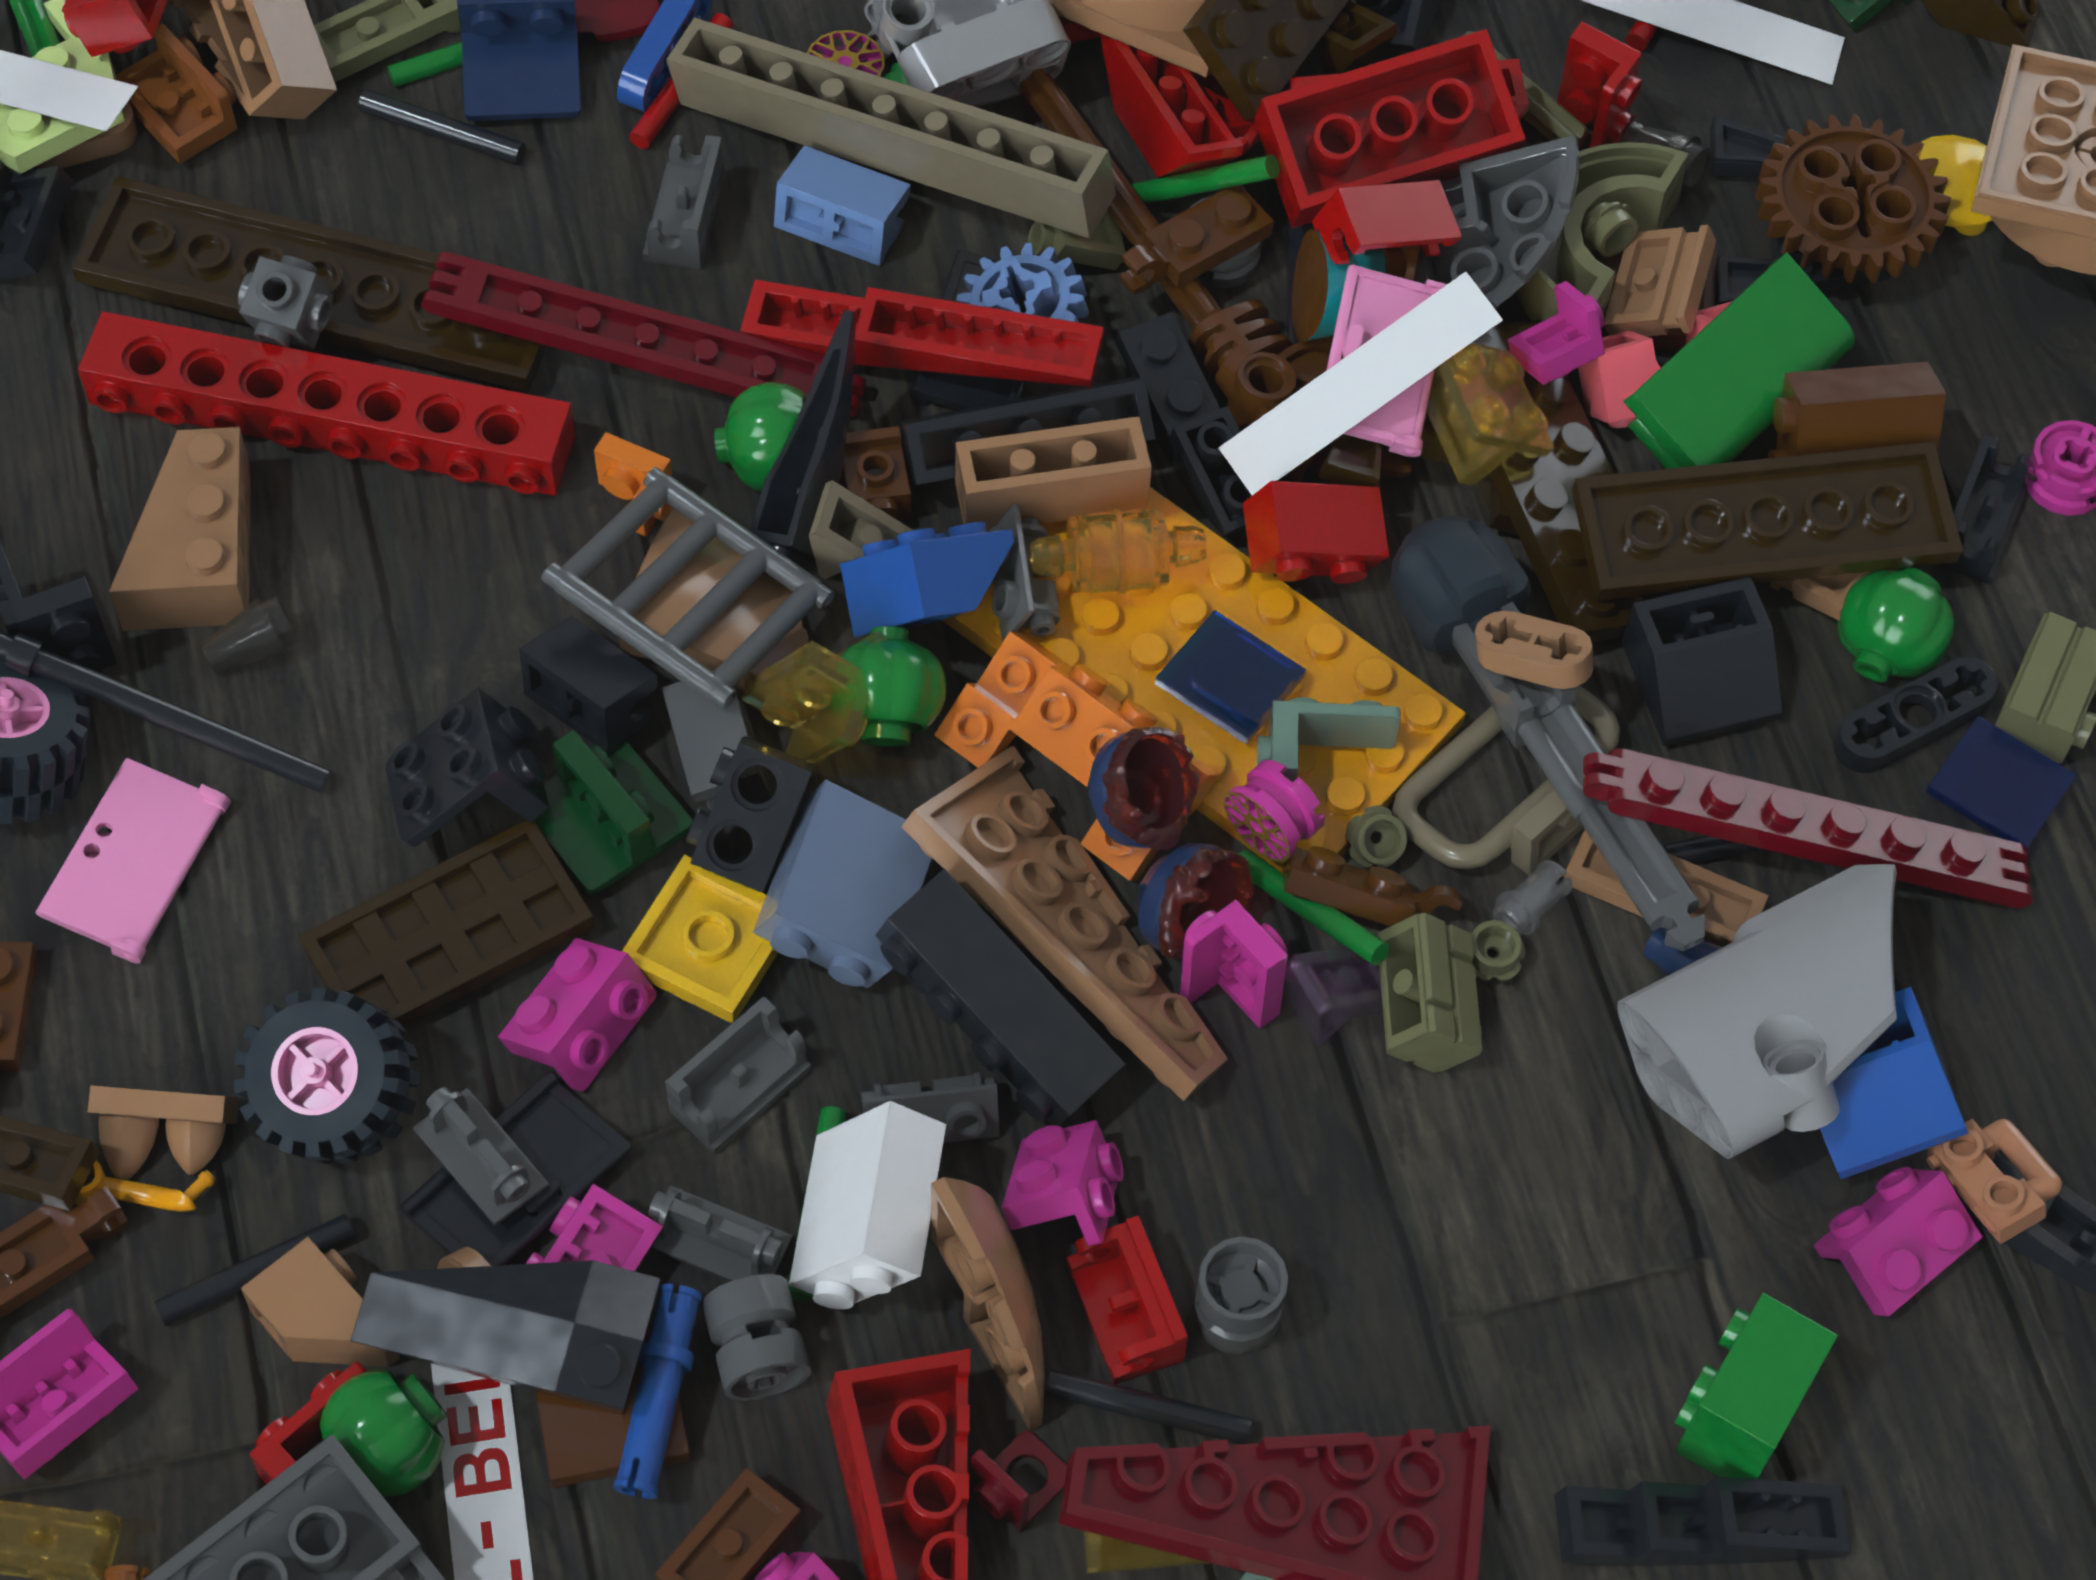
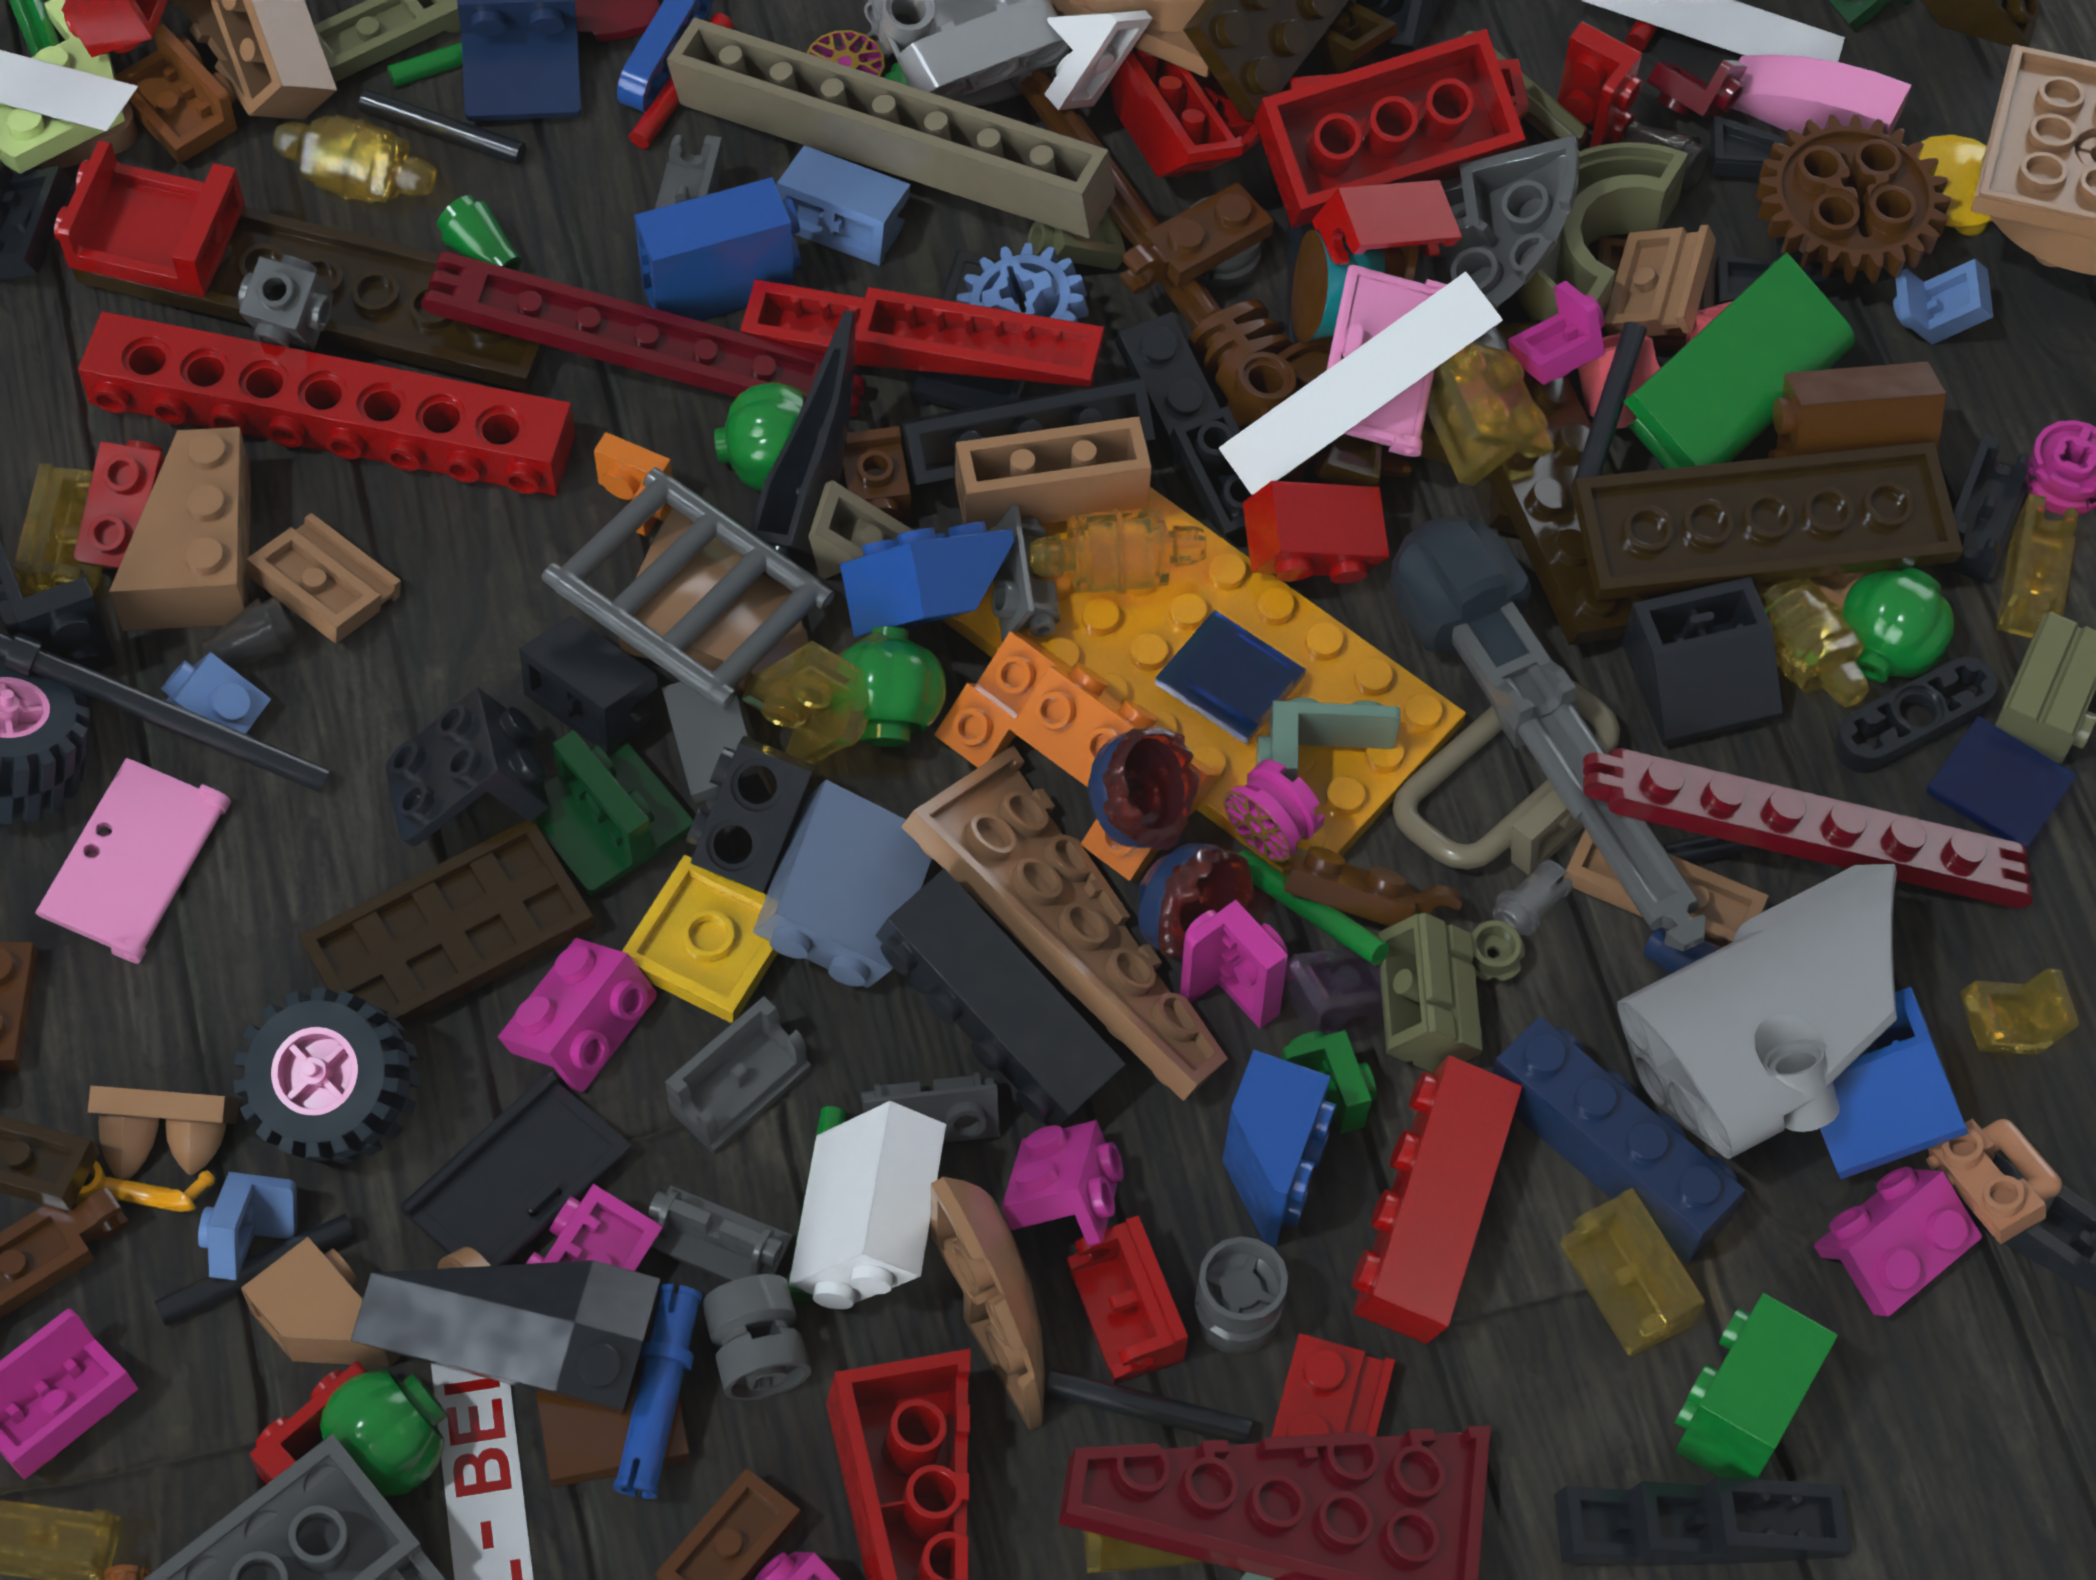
(52, 531): none -> clear yellow hinge
(116, 500): none -> red bracket
(149, 223): none -> red panel
(216, 693): none -> medium blue bracket
(244, 1209): none -> medium blue bracket
(323, 578): none -> medium nougat plate
(354, 159): none -> clear yellow piece
(475, 233): none -> green cone
(479, 1154): dark grey hinge -> none
(710, 249): none -> blue brick
(1002, 1495): dark red bracket -> none
(1099, 49): none -> white slope
(1208, 179): green bar -> none
(1276, 1140): none -> blue slope
(1332, 1390): none -> red plate
(1350, 1082): none -> green bracket
(1391, 843): olive plate -> none
(1436, 1199): none -> red brick
(1534, 649): medium nougat beam -> none
(1609, 228): olive plate -> none
(1611, 400): none -> black bar
(1617, 1139): none -> dark blue brick
(1632, 1273): none -> clear yellow hinge
(1686, 91): none -> dark red bracket
(1800, 88): none -> bright pink slope
(1814, 640): none -> clear yellow piece
(1945, 302): none -> medium blue bracket
(2020, 1015): none -> clear yellow bracket
(2036, 568): none -> clear yellow hinge

